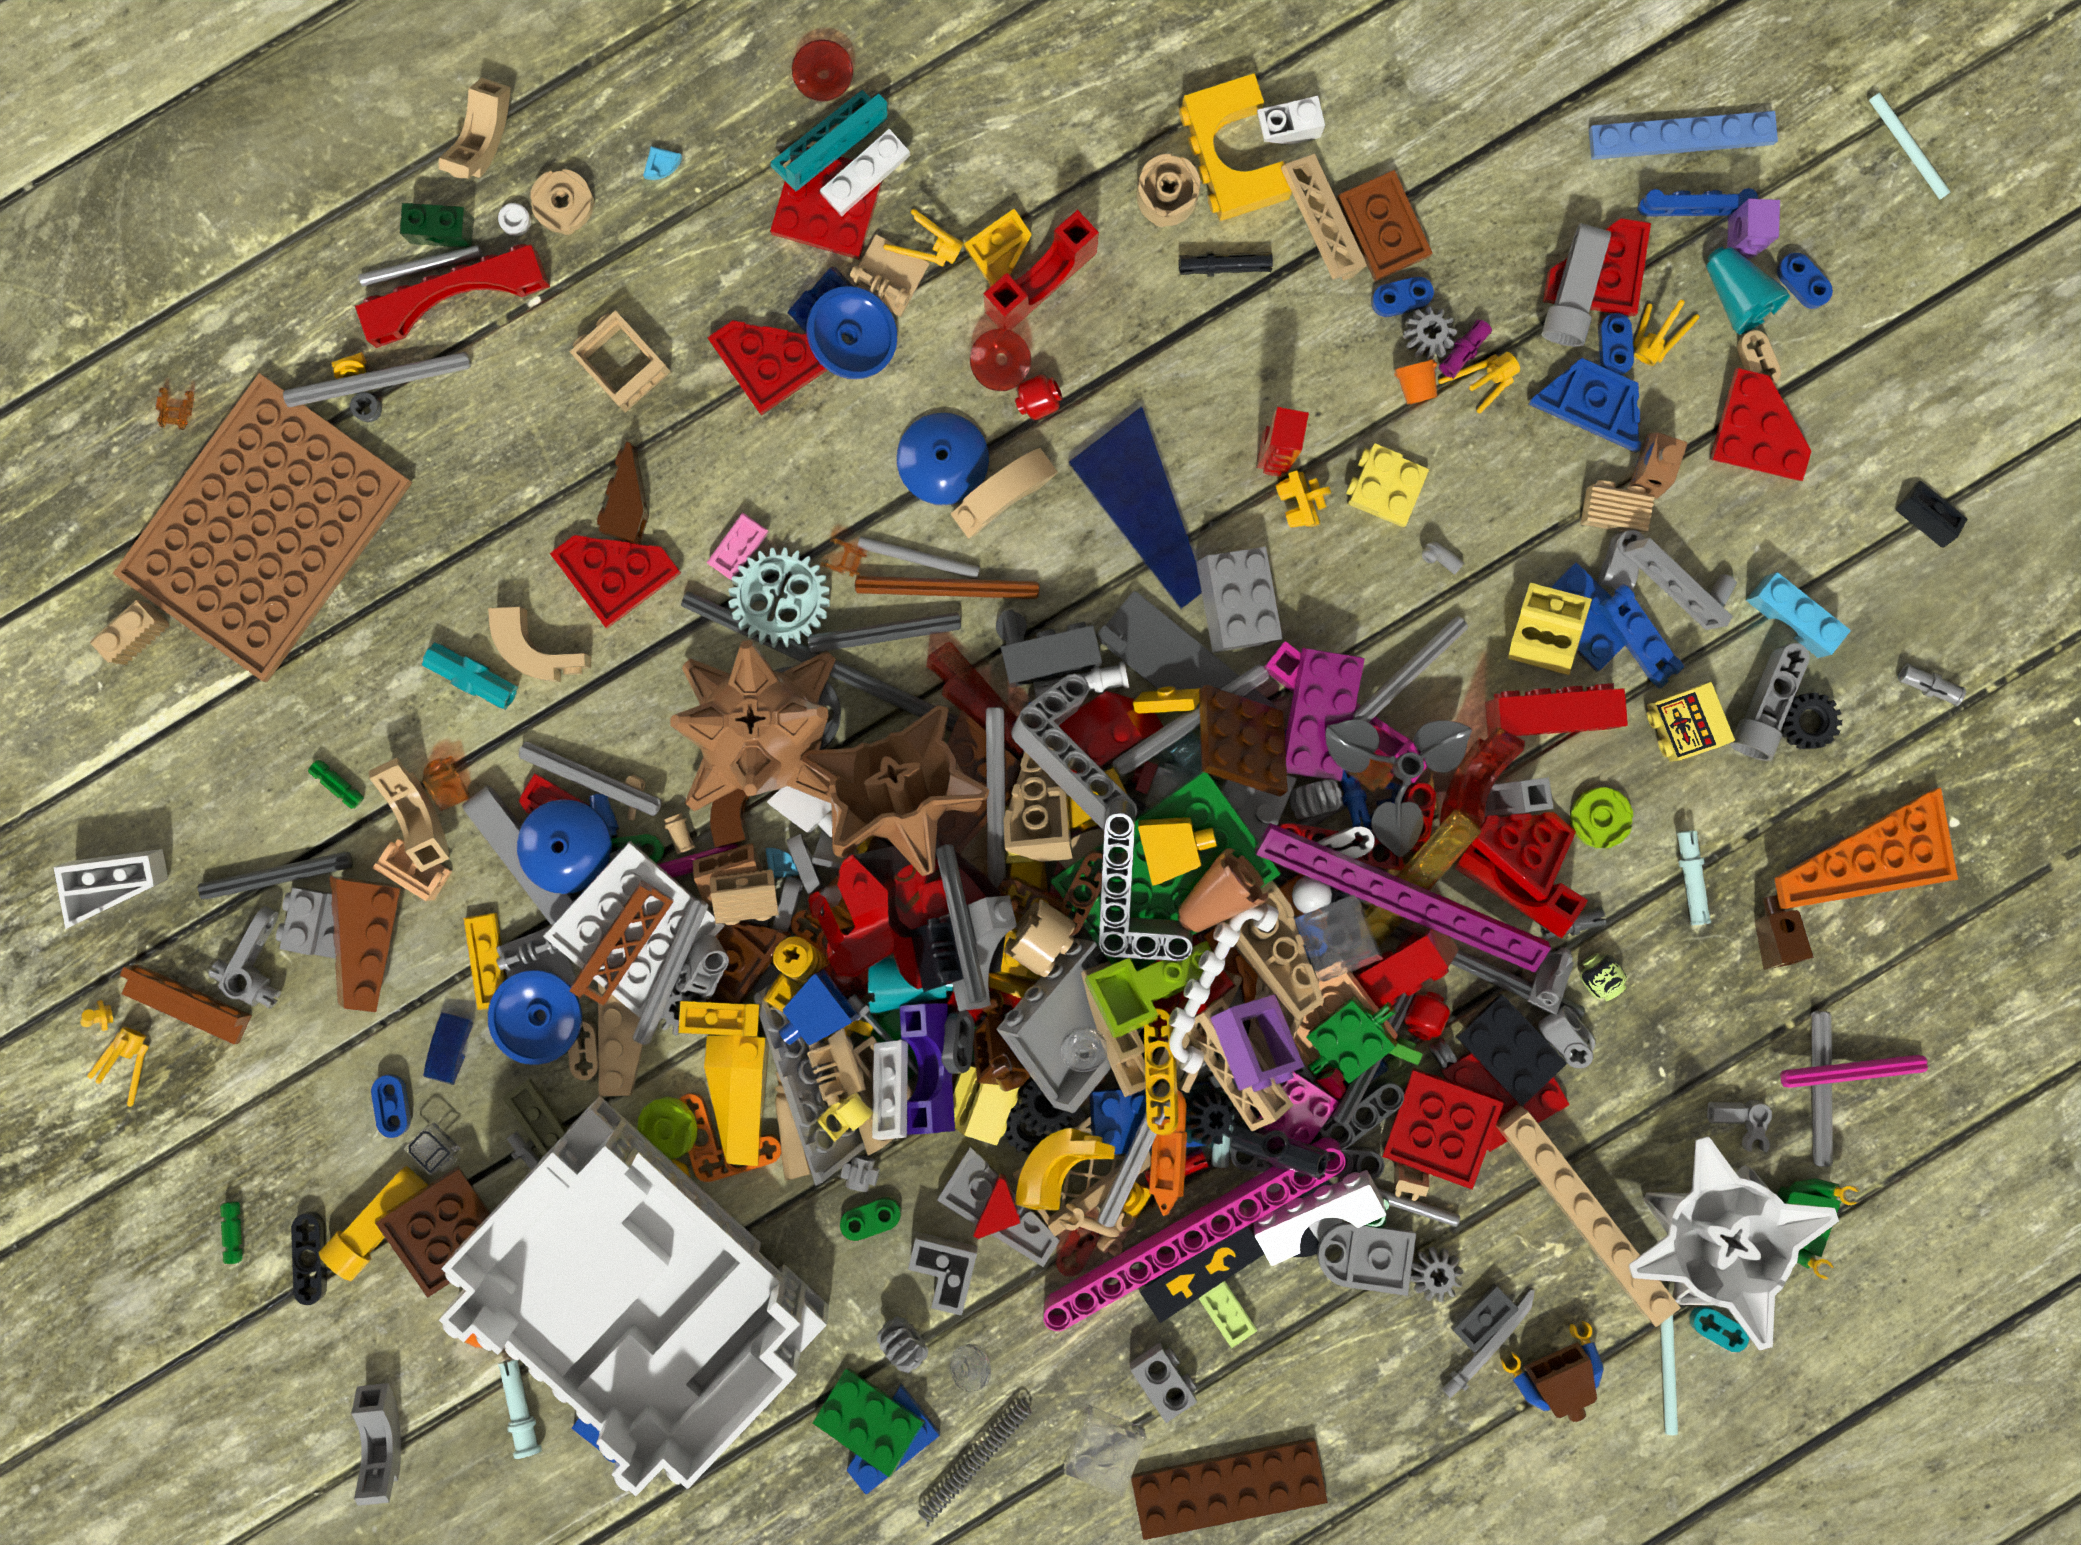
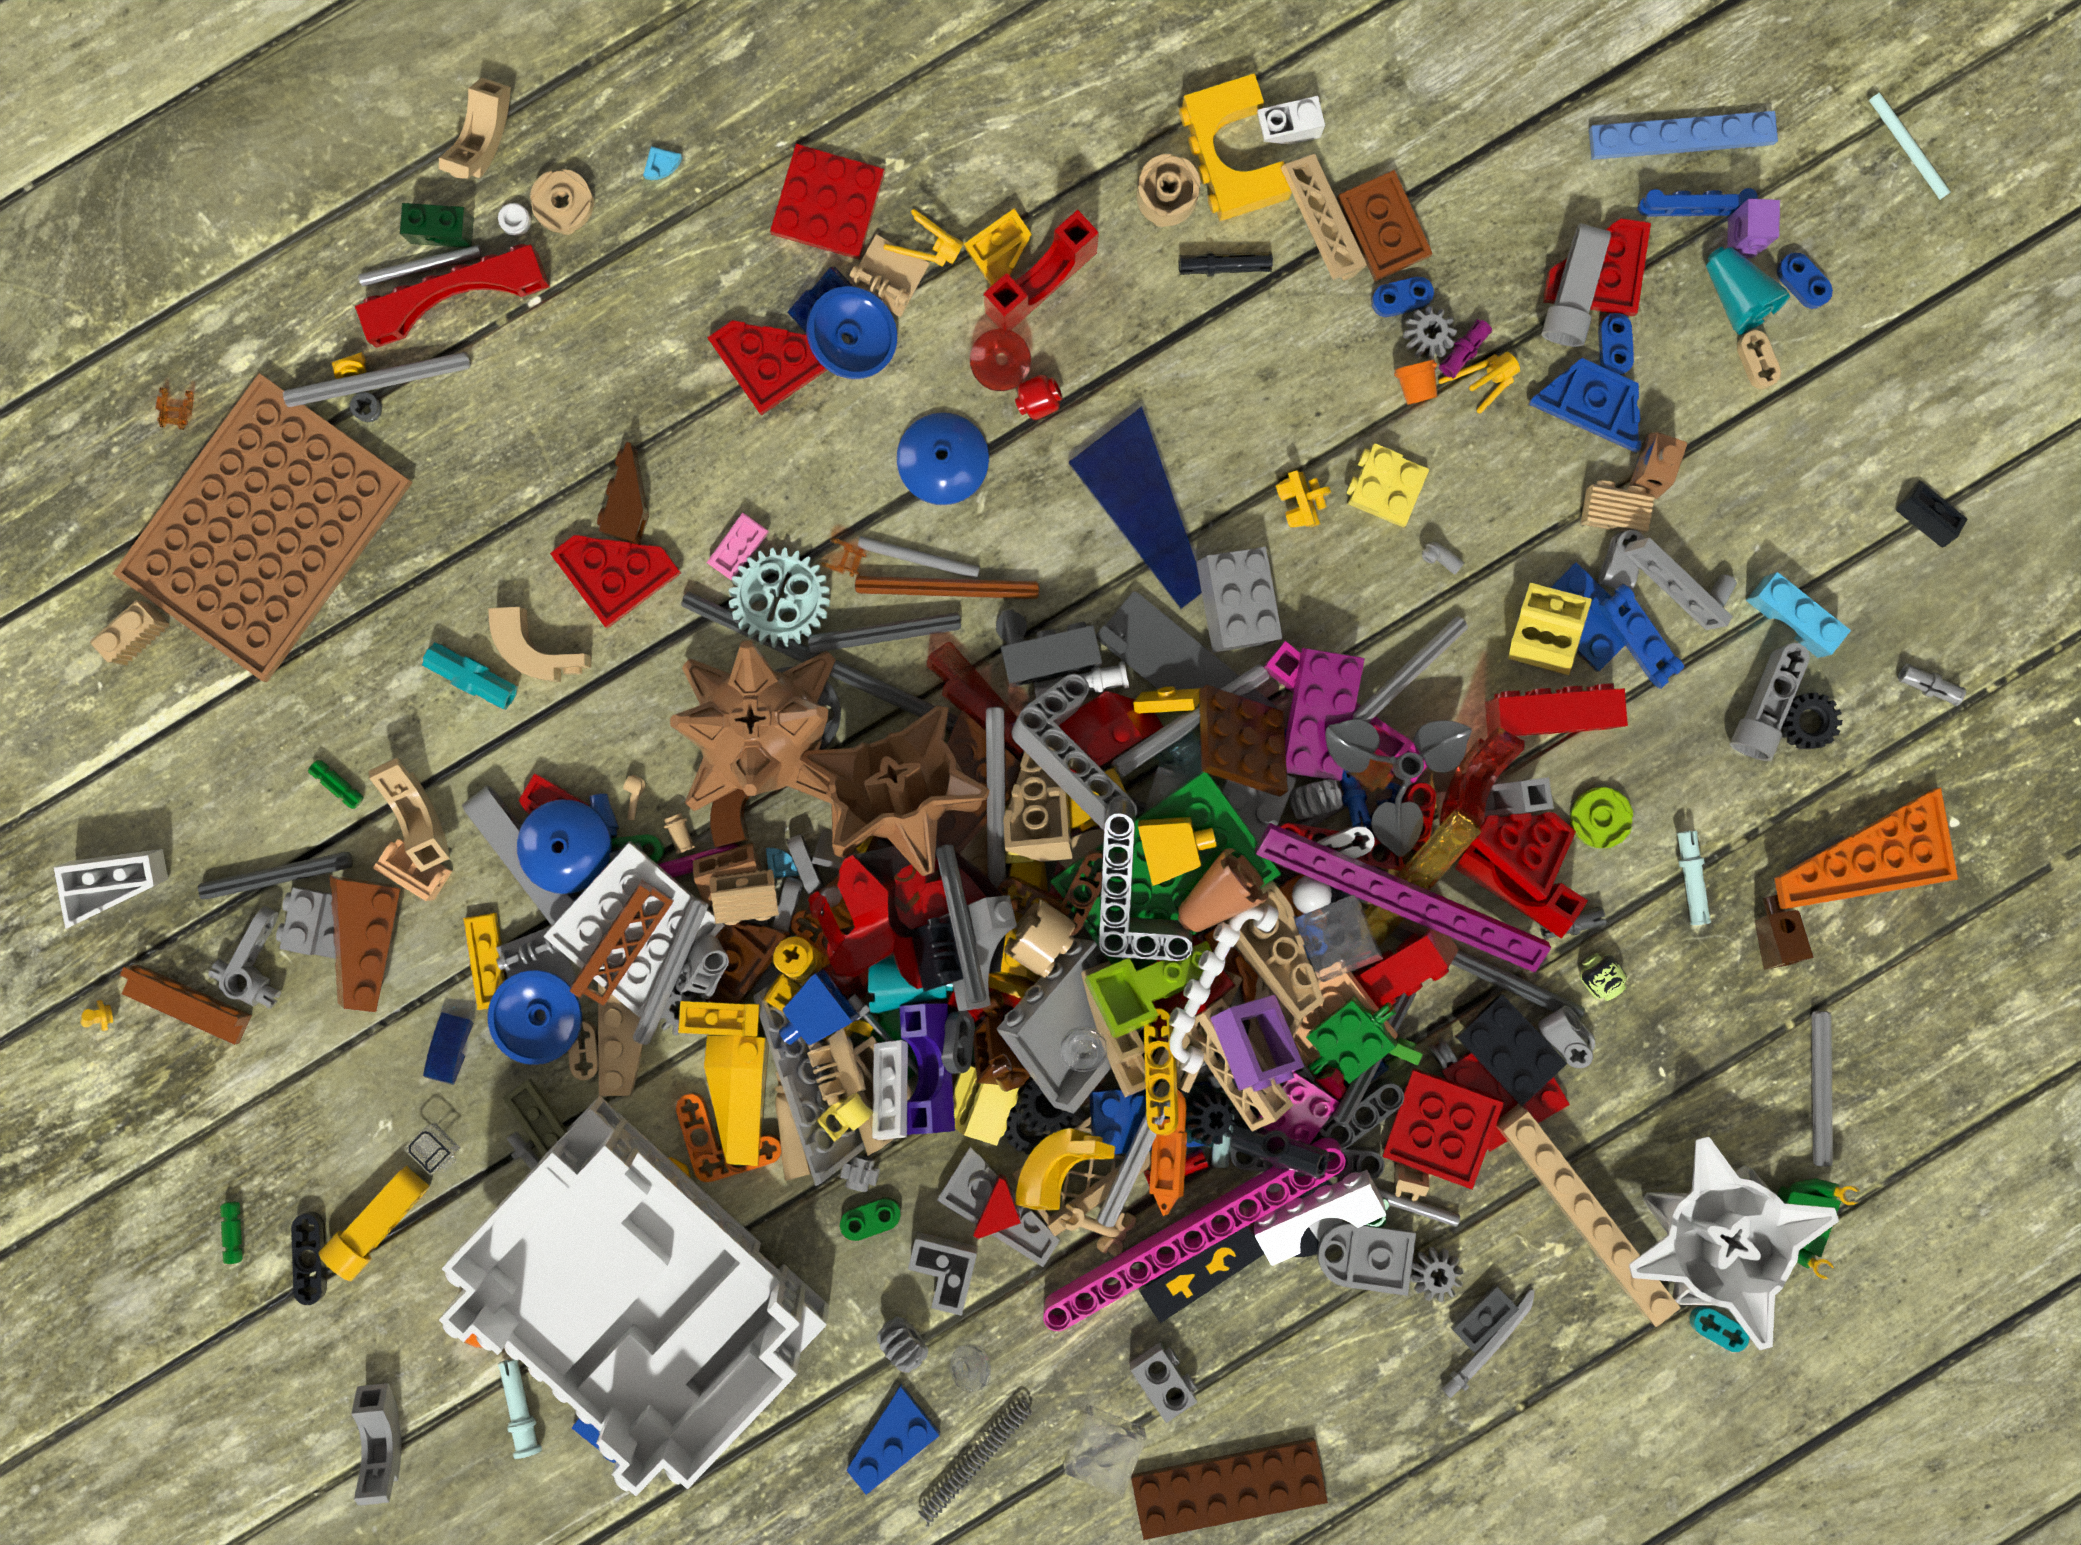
(126, 1045): yellow plant -> none
(388, 1105): blue plate -> none
(432, 1226): reddish brown plate -> none
(444, 783): clear orange bracket -> none
(590, 778): light grey axle -> none
(641, 383): tan window -> none
(668, 1126): lime tile -> none
(803, 809): white torso -> none
(821, 56): clear red dish -> none
(833, 143): teal fence -> none
(865, 172): white plate -> none
(868, 1422): green plate -> none
(1002, 490): tan arch -> none
(1082, 1255): clear red beam -> none
(1136, 1200): yellow plate -> none
(1143, 777): red plate -> none
(1228, 1314): yellowish green plate -> none
(1282, 441): red arch -> none
(1427, 1016): red head -> none
(1551, 980): light grey hinge -> none
(1563, 1379): reddish brown torso -> none
(1651, 348): yellow plant -> none
(1669, 1377): light aqua bar -> none
(1689, 722): light yellow piece -> none
(1753, 1113): light grey bar -> none
(1760, 430): red plate -> none
(1853, 1071): dark pink axle -> none

